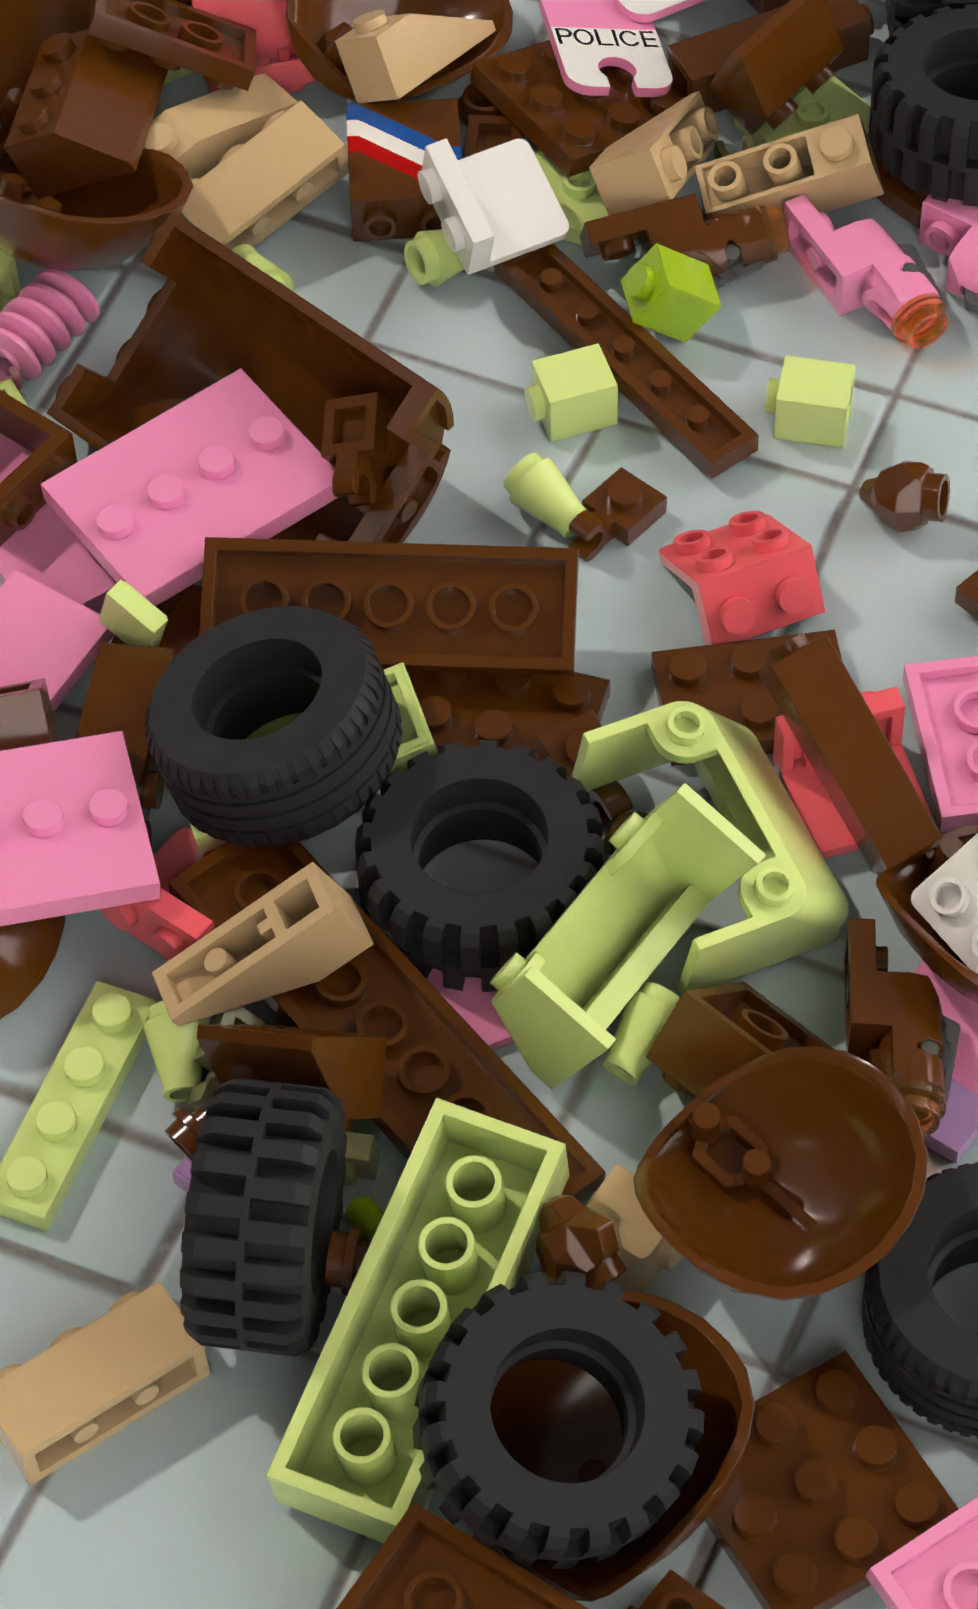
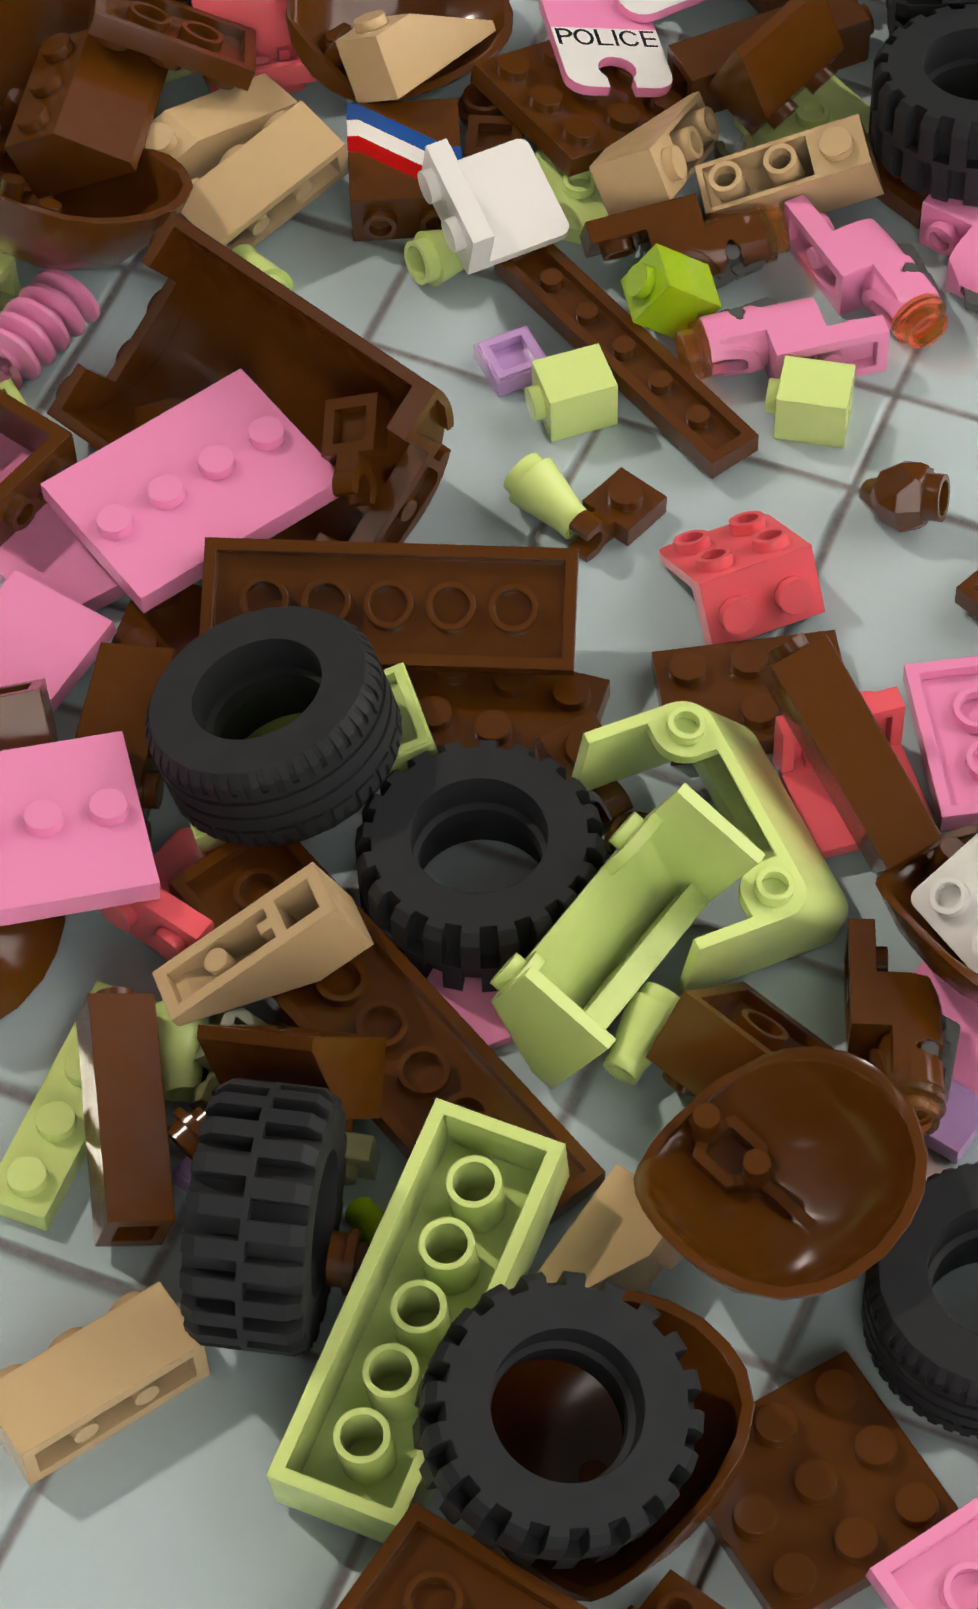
(125, 1119): none -> reddish brown brick
(132, 616): yellowish green tile -> none
(508, 359): none -> lavender tile
(579, 1241): reddish brown rock -> none
(766, 331): none -> bright pink plate

